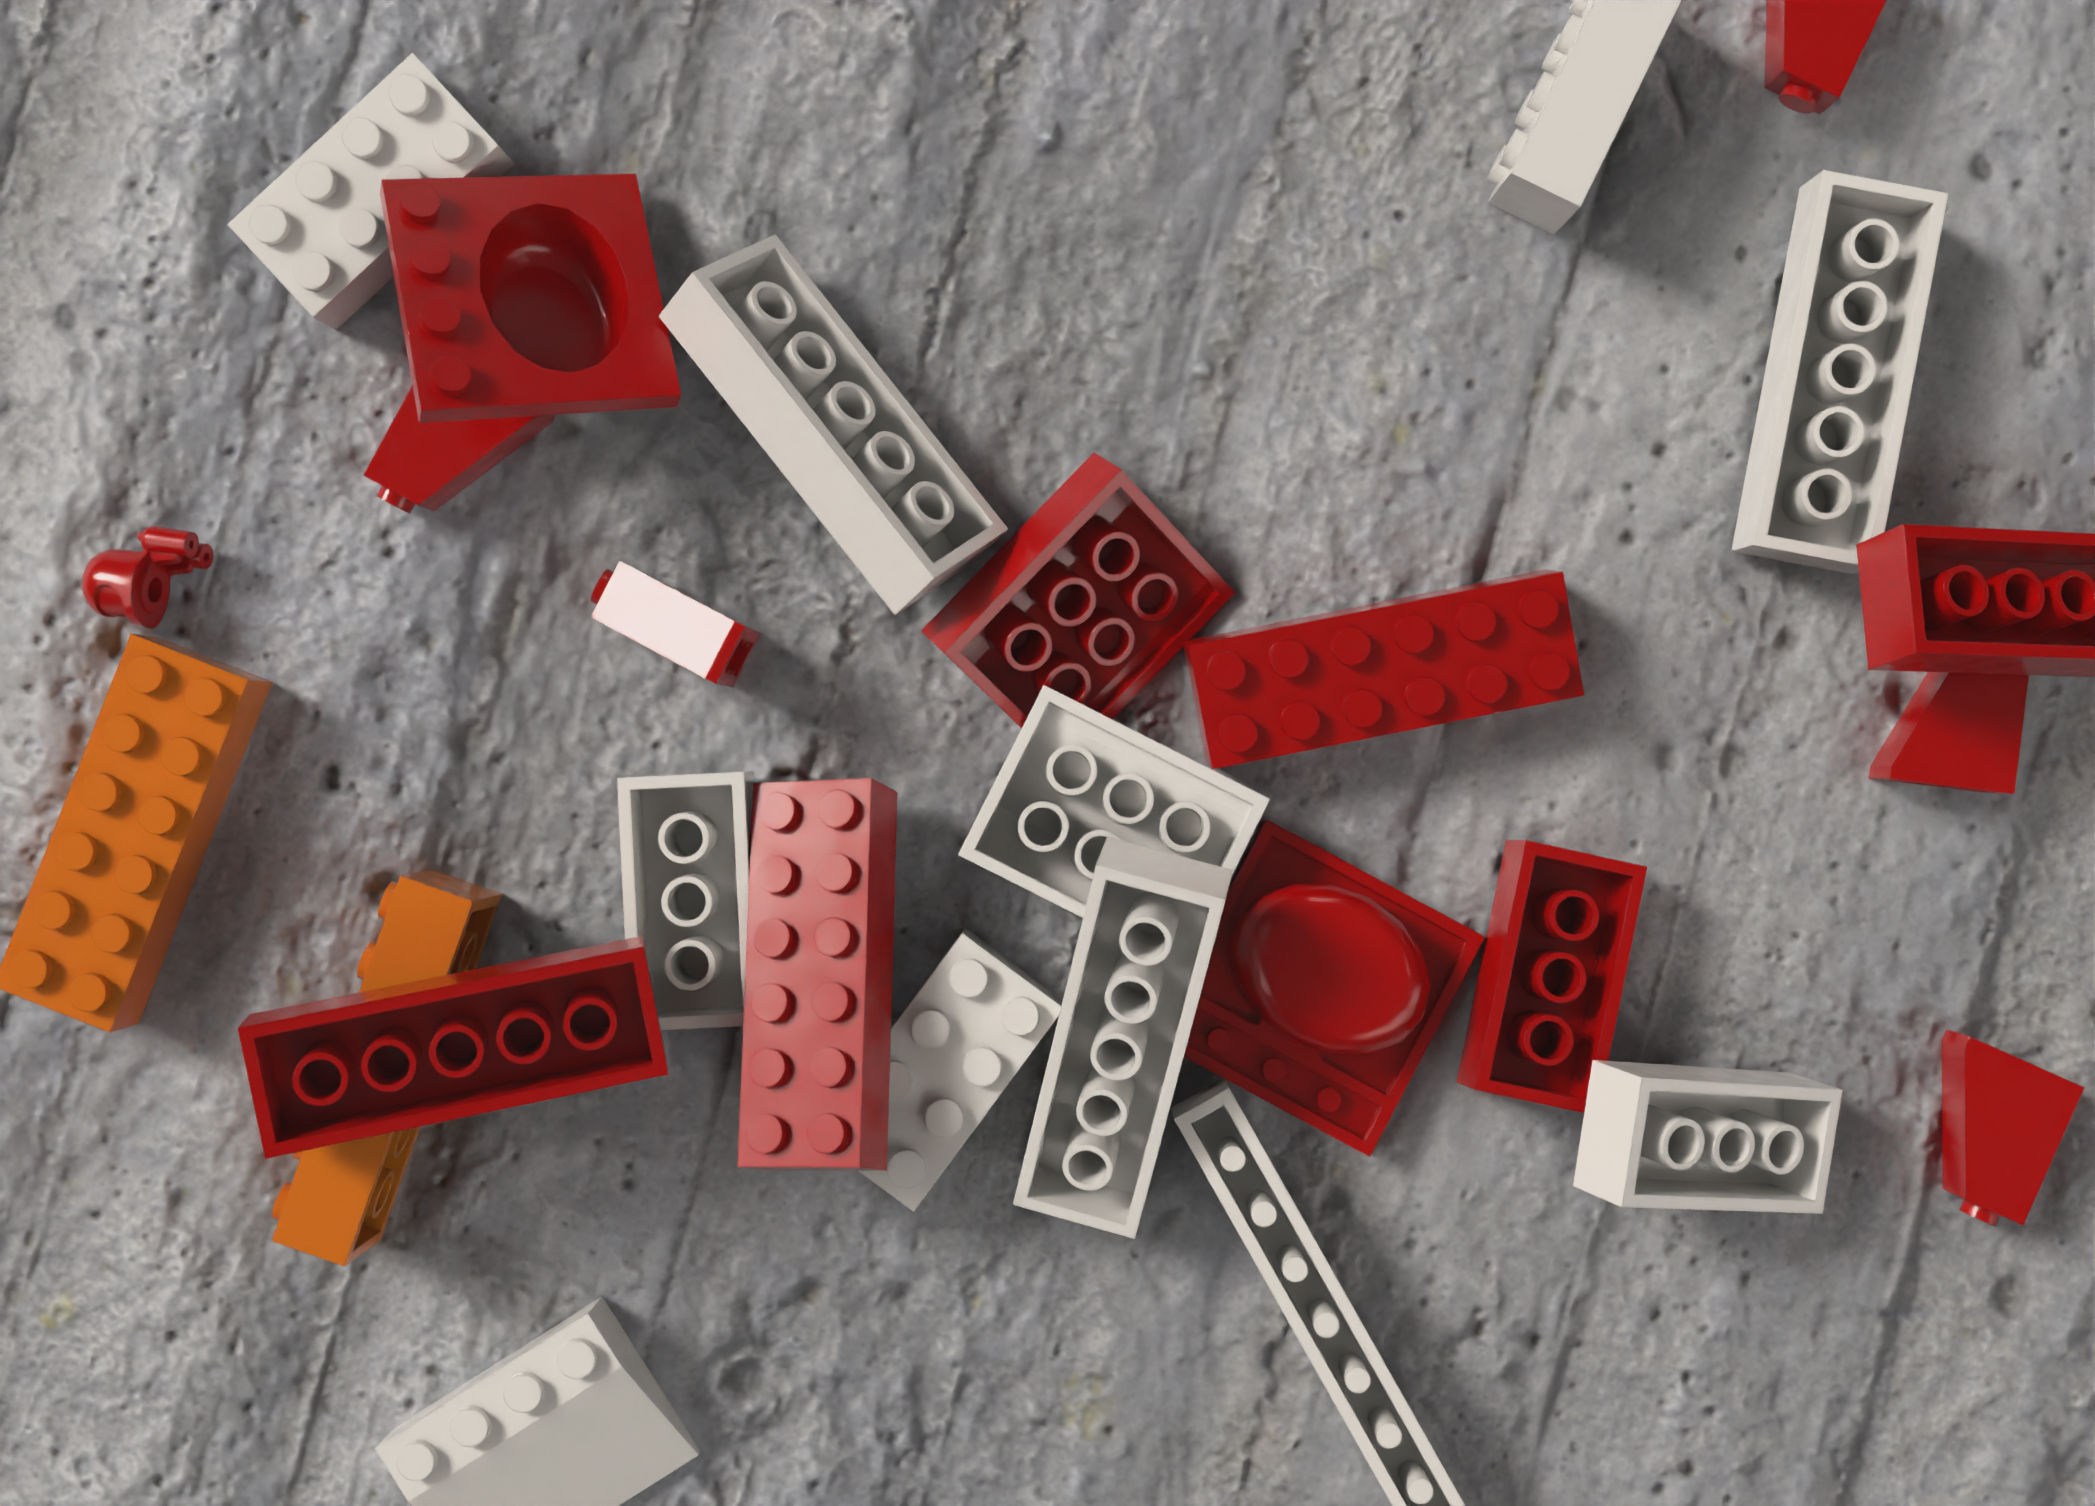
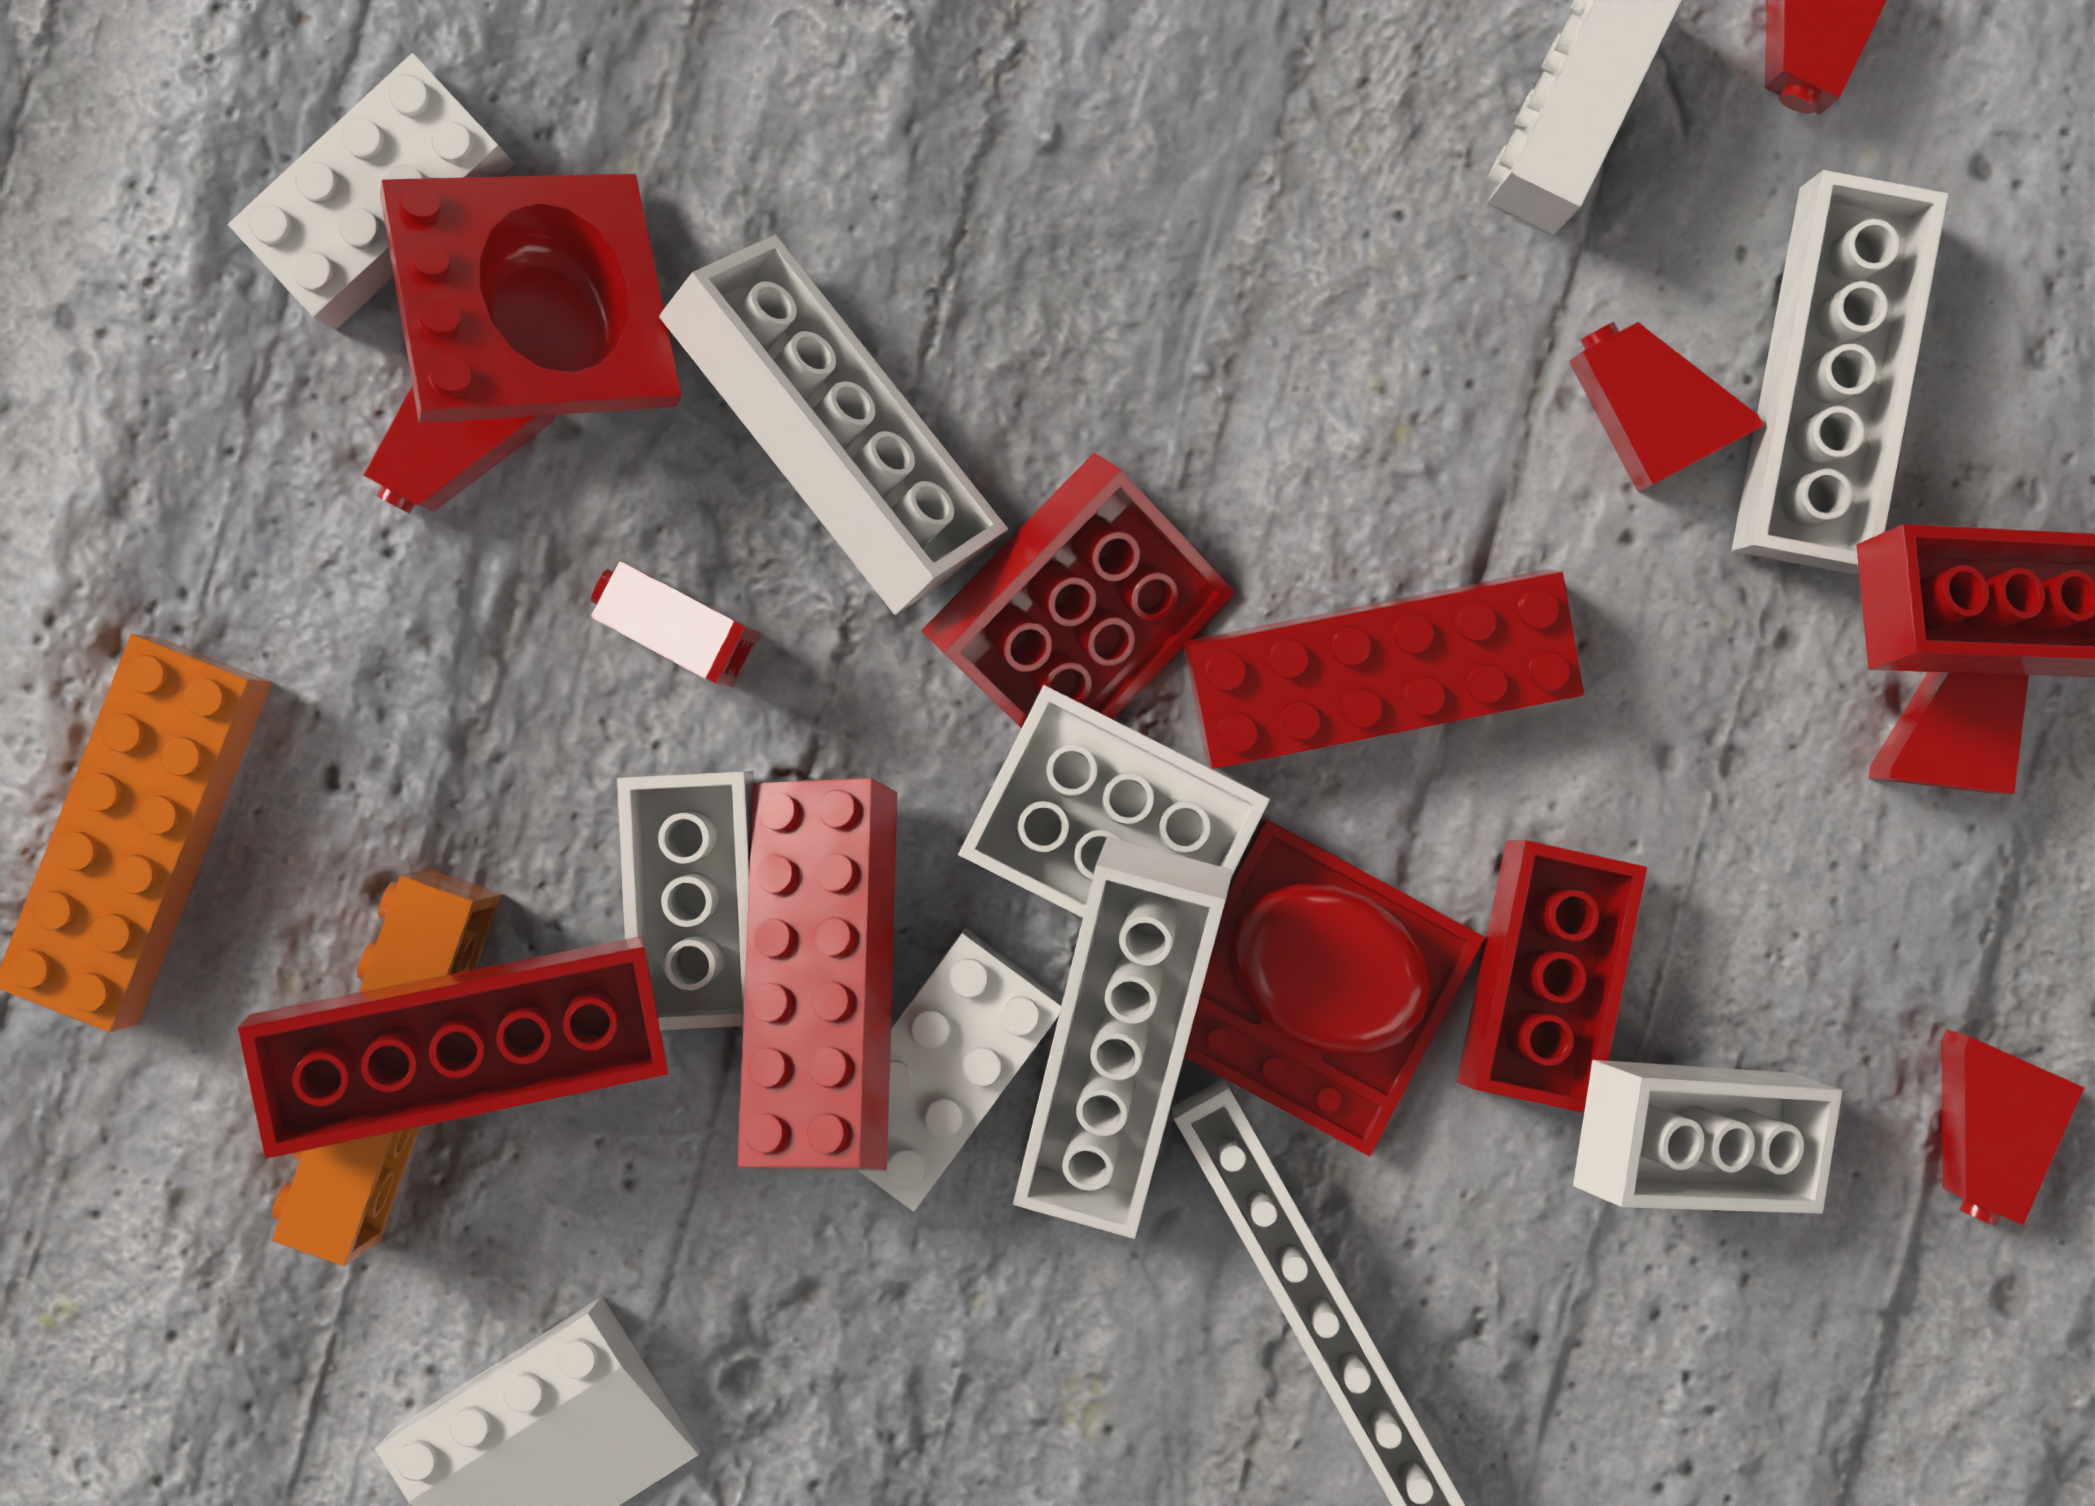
(139, 581): red piece -> none
(1656, 403): none -> red slope

